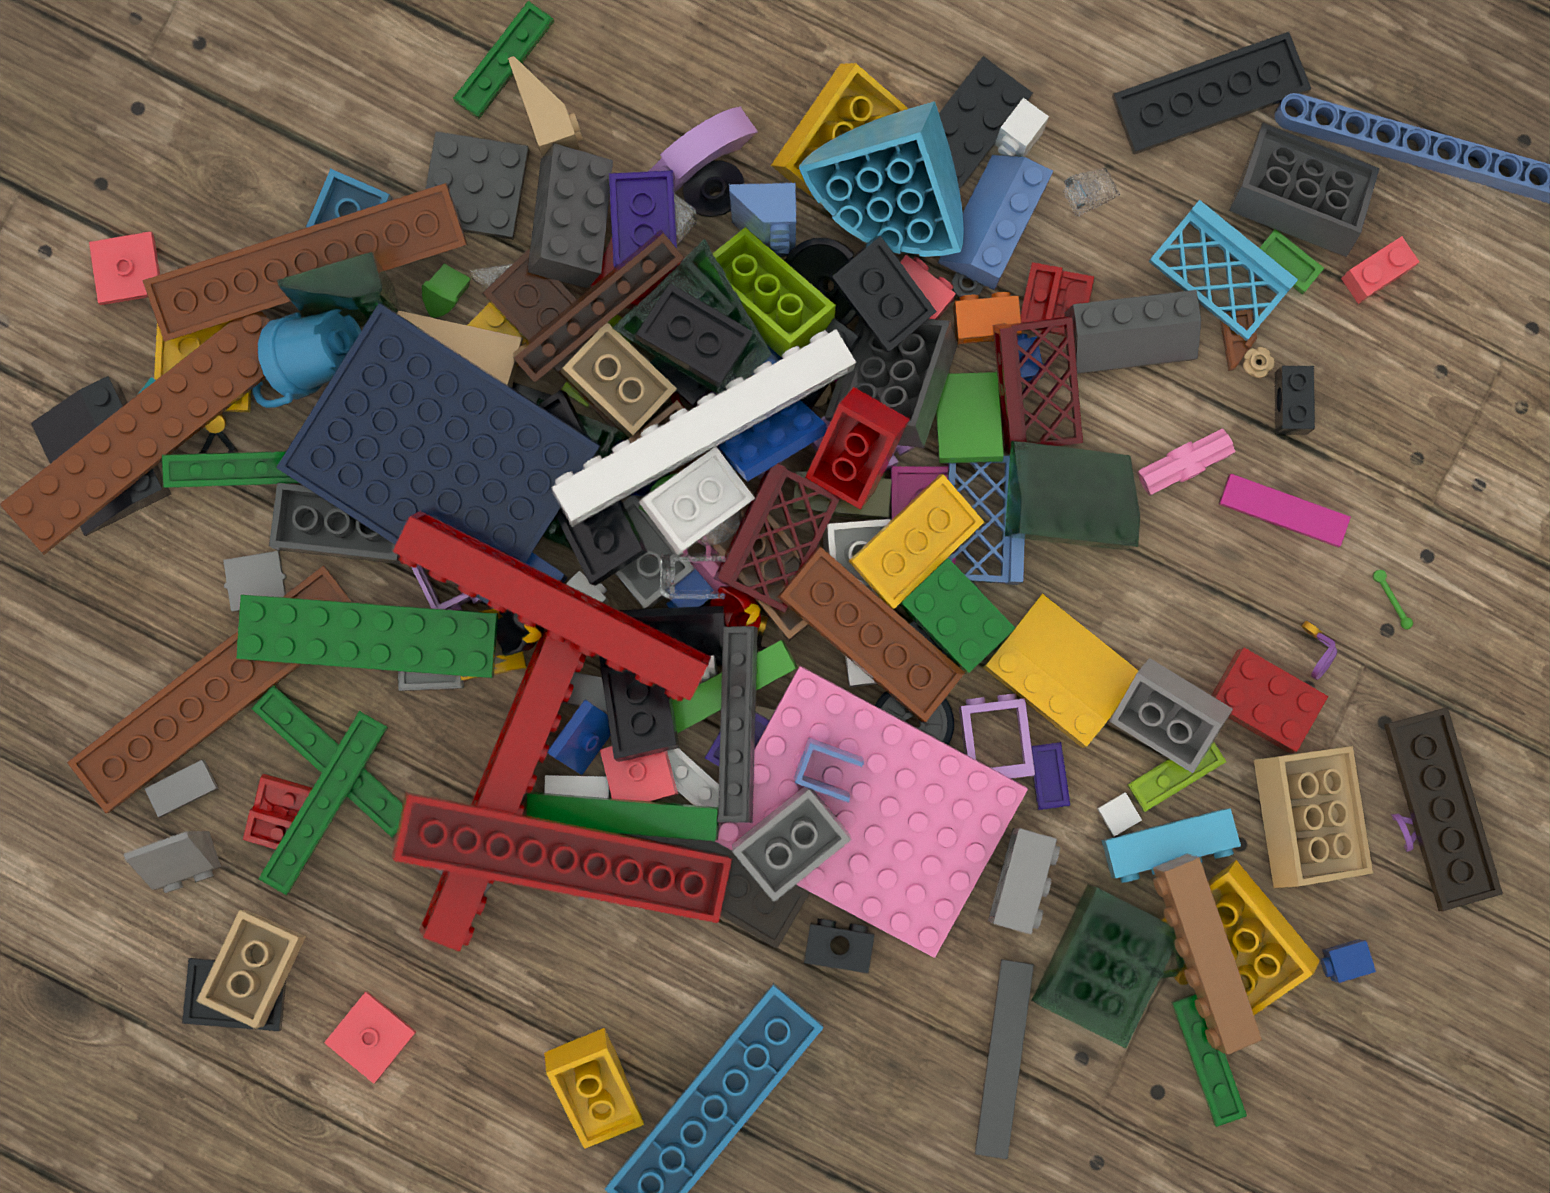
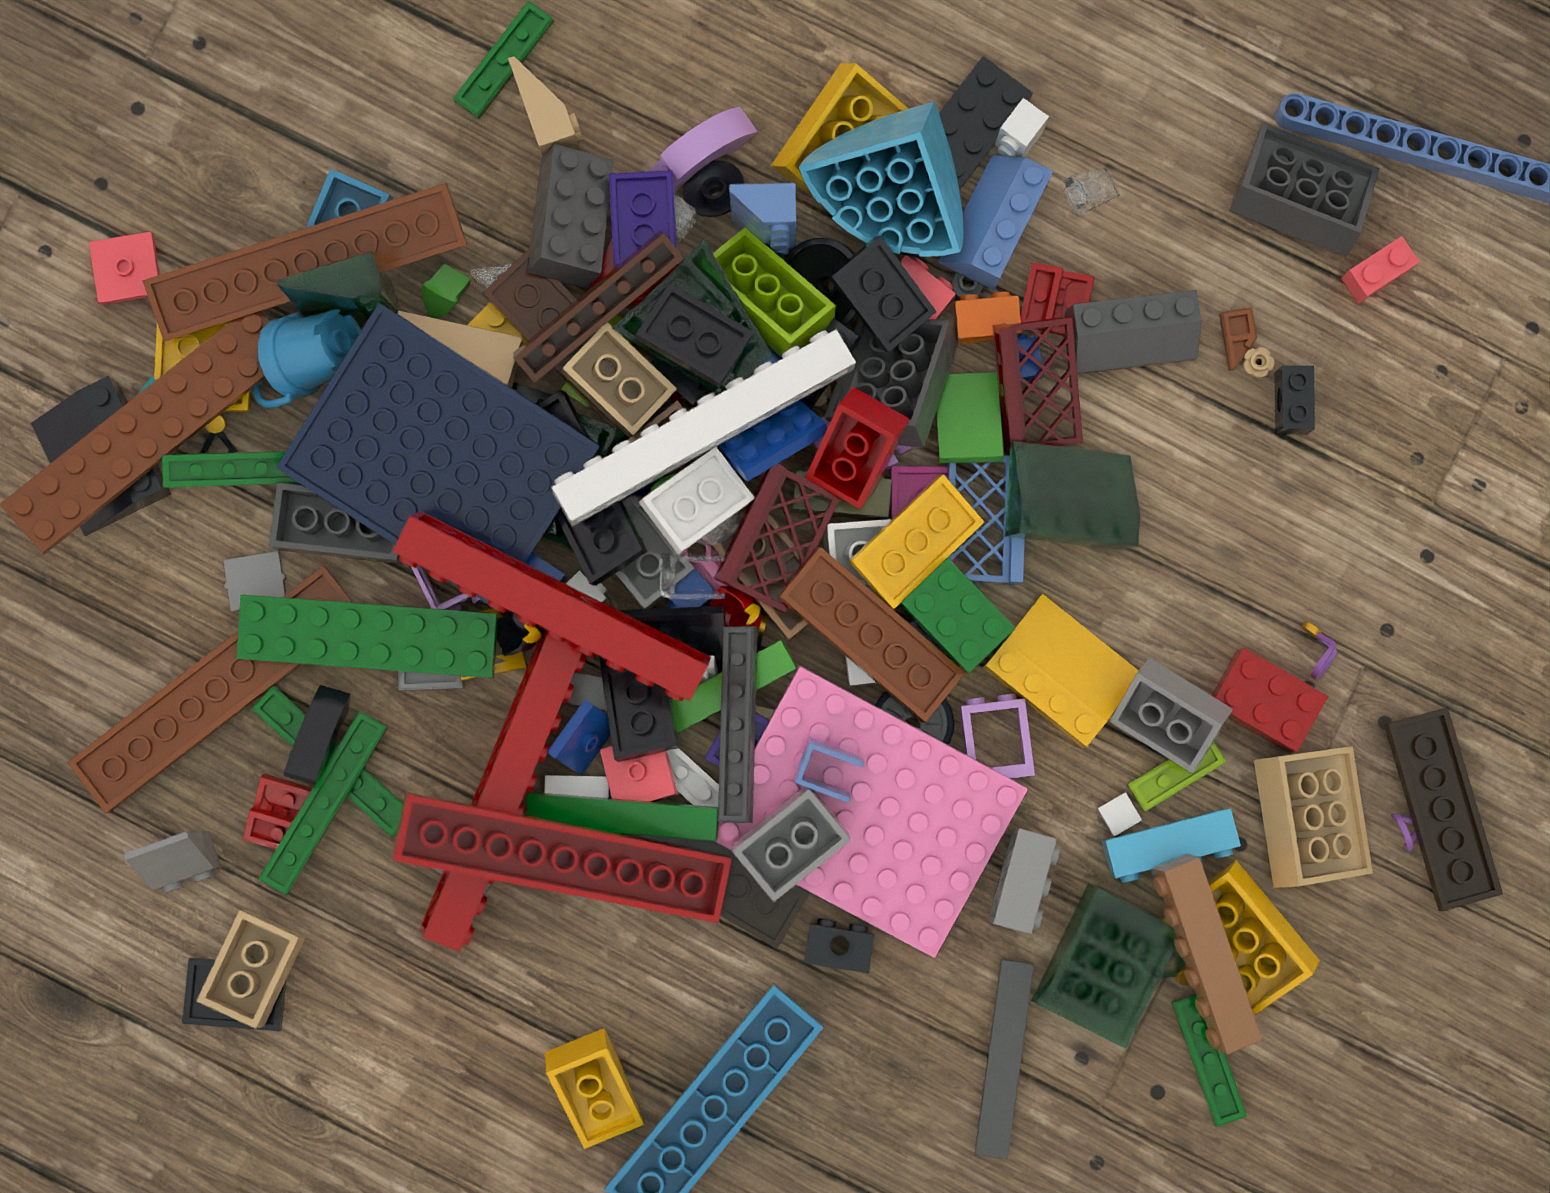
(181, 788): light grey tile -> none
(317, 734): none -> black slope
(370, 1037): coral plate -> none
(482, 179): dark grey plate -> none
(1050, 776): dark purple tile -> none
(1186, 462): bright pink piece -> none
(1210, 92): black plate -> none
(1235, 246): medium azure fence -> none
(1284, 510): dark pink tile -> none
(1292, 259): bright green tile -> none
(1347, 961): blue brick -> none
(1380, 577): bright green hinge -> none

